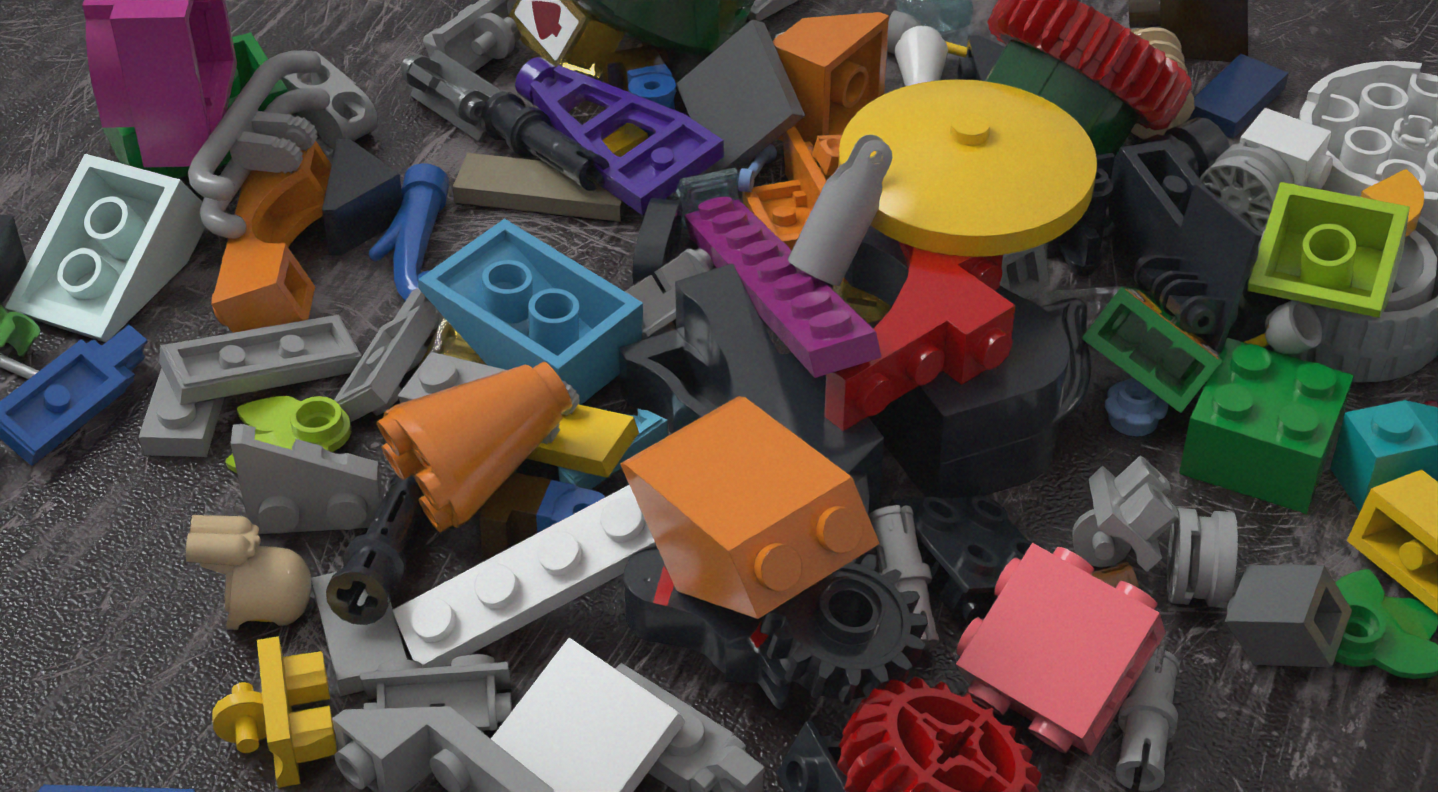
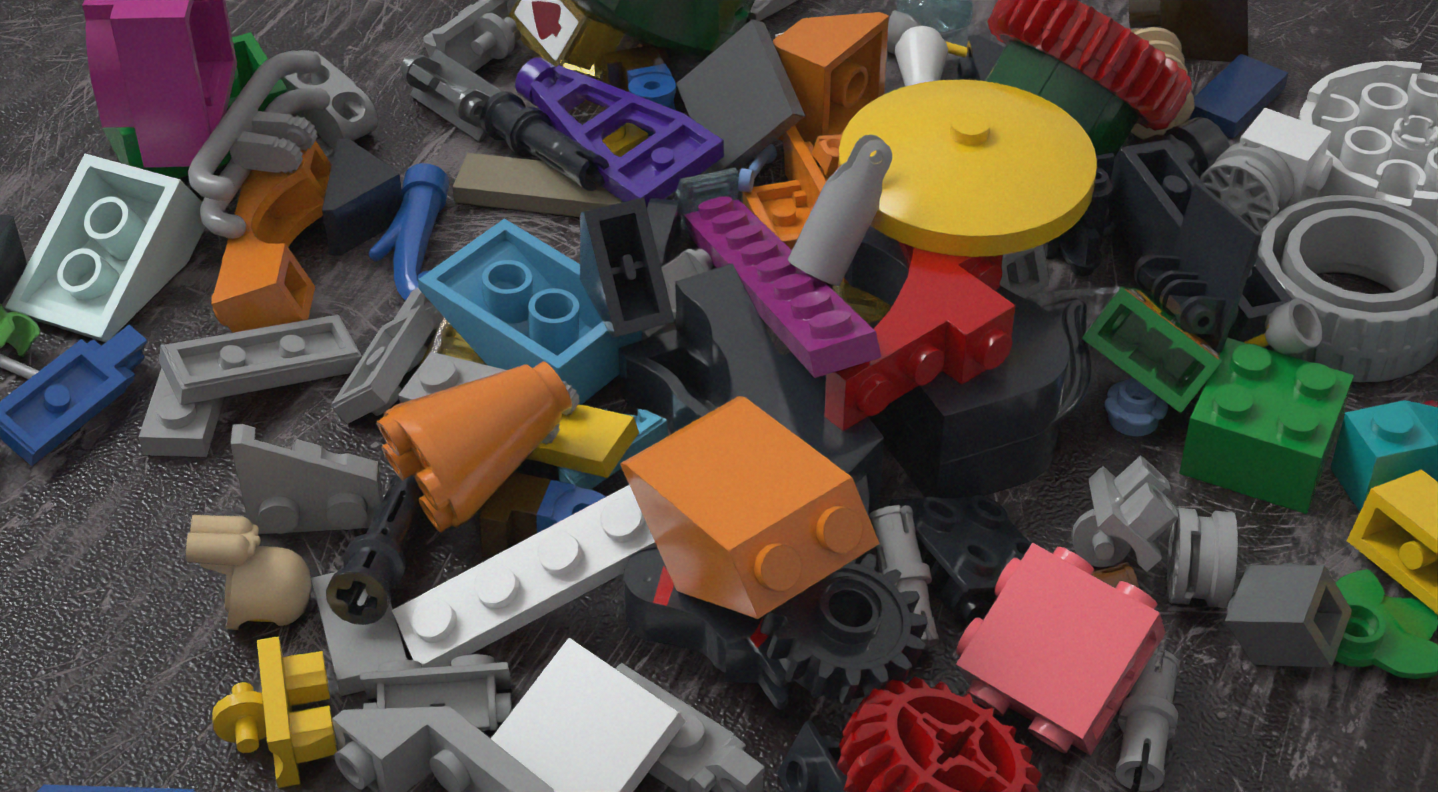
(285, 419): lime plate -> none
(623, 268): none -> black slope
(1330, 249): lime slope -> none
(1400, 189): light orange tile -> none

